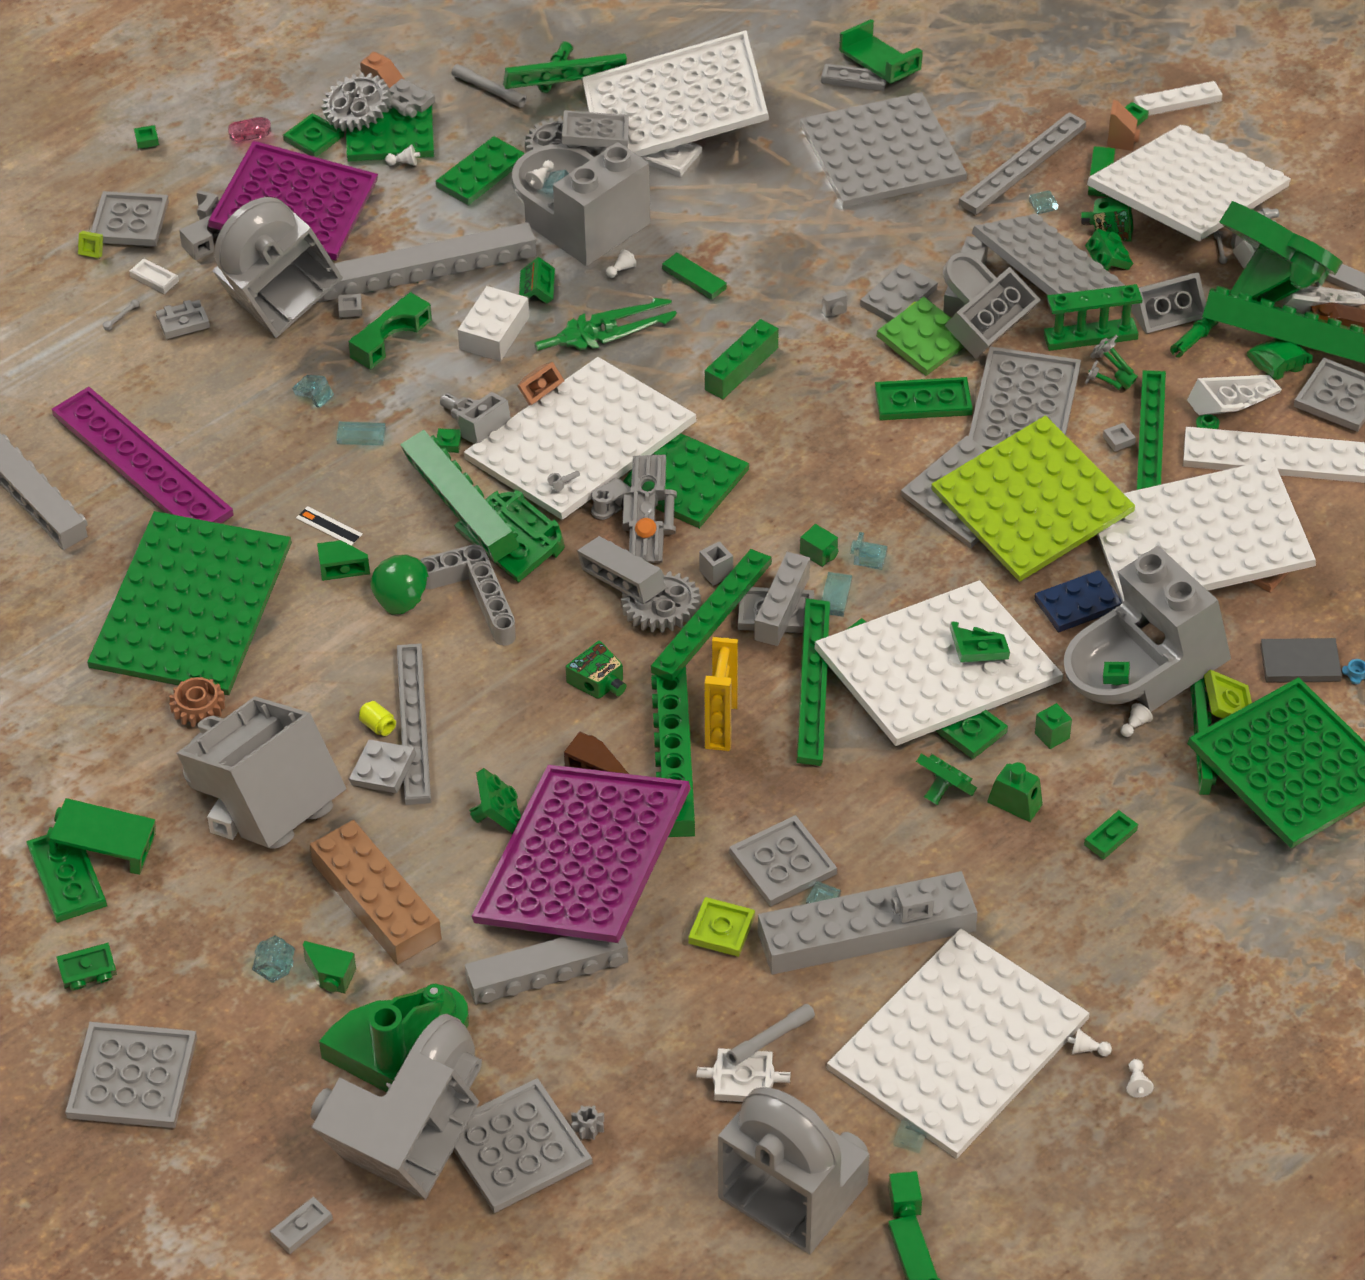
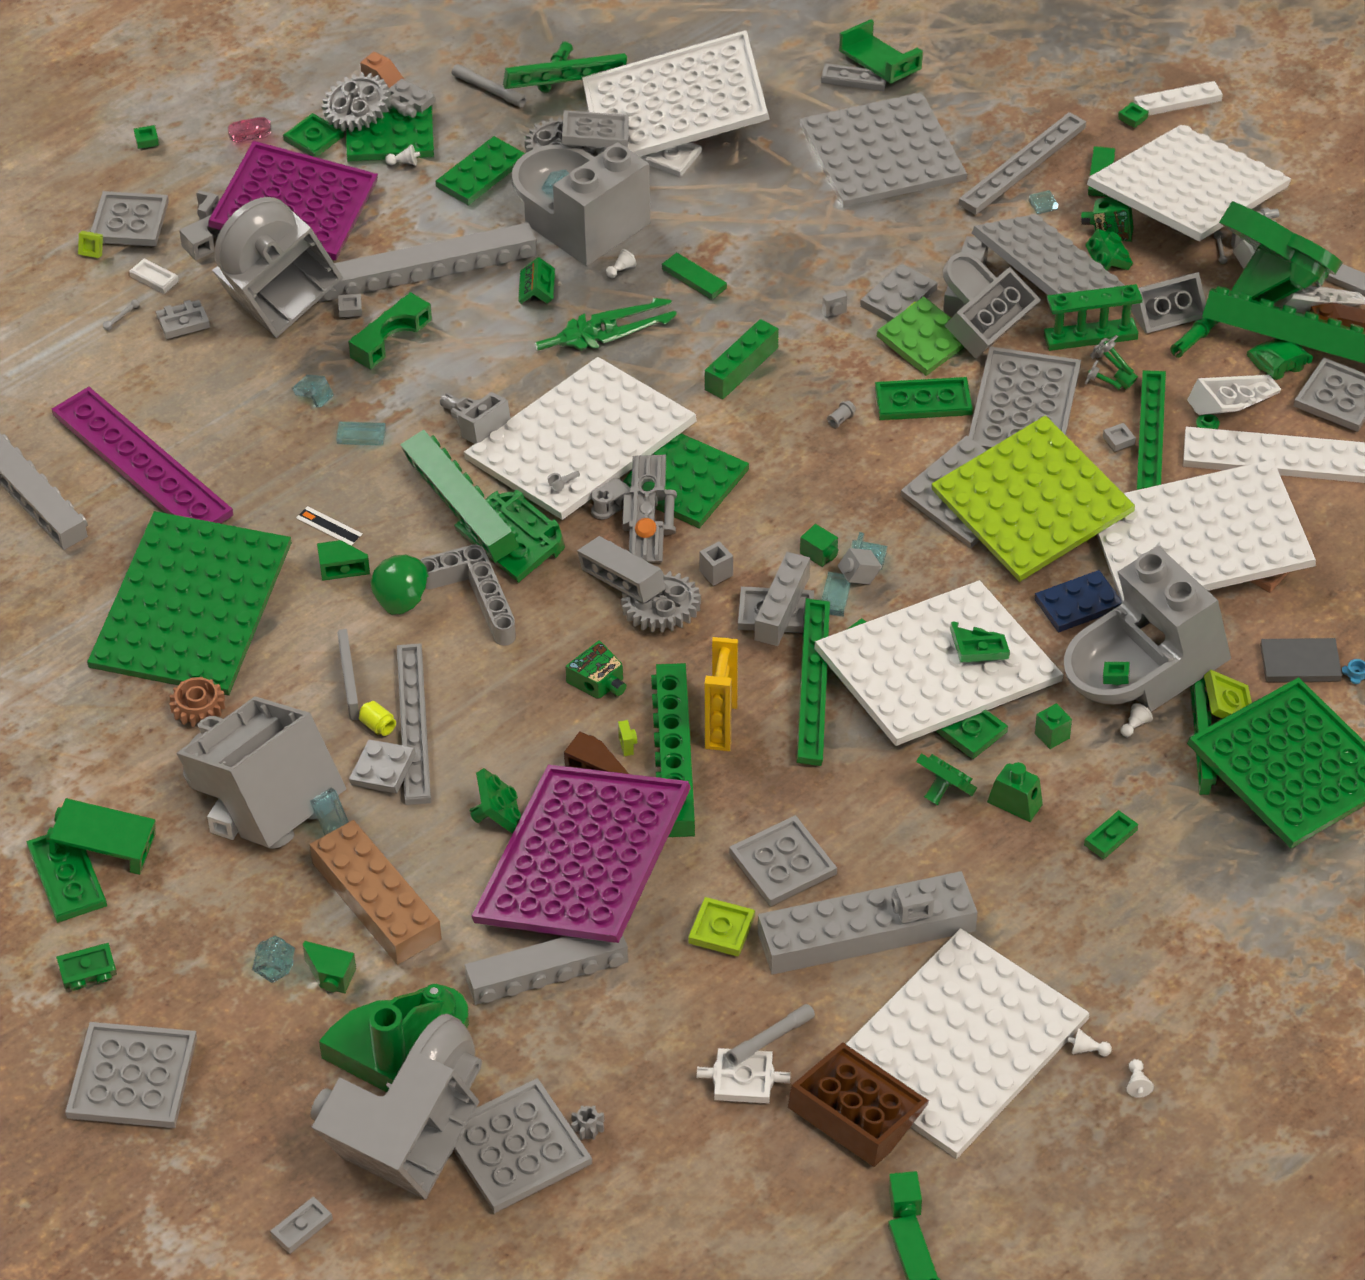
(329, 811): none -> clear light blue tile
(348, 674): none -> light grey tile
(449, 439): green plate -> none
(493, 323): white brick -> none
(536, 177): white piece -> none
(540, 382): nougat slope -> none
(626, 737): none -> lime plate
(711, 615): green plate -> none
(789, 1167): light grey piece -> none
(822, 892): clear light blue tile -> none
(845, 410): none -> light grey pin
(856, 1103): none -> reddish brown slope
(859, 566): none -> light grey brick
(909, 1137): clear light blue tile -> none
(1122, 128): nougat slope -> none

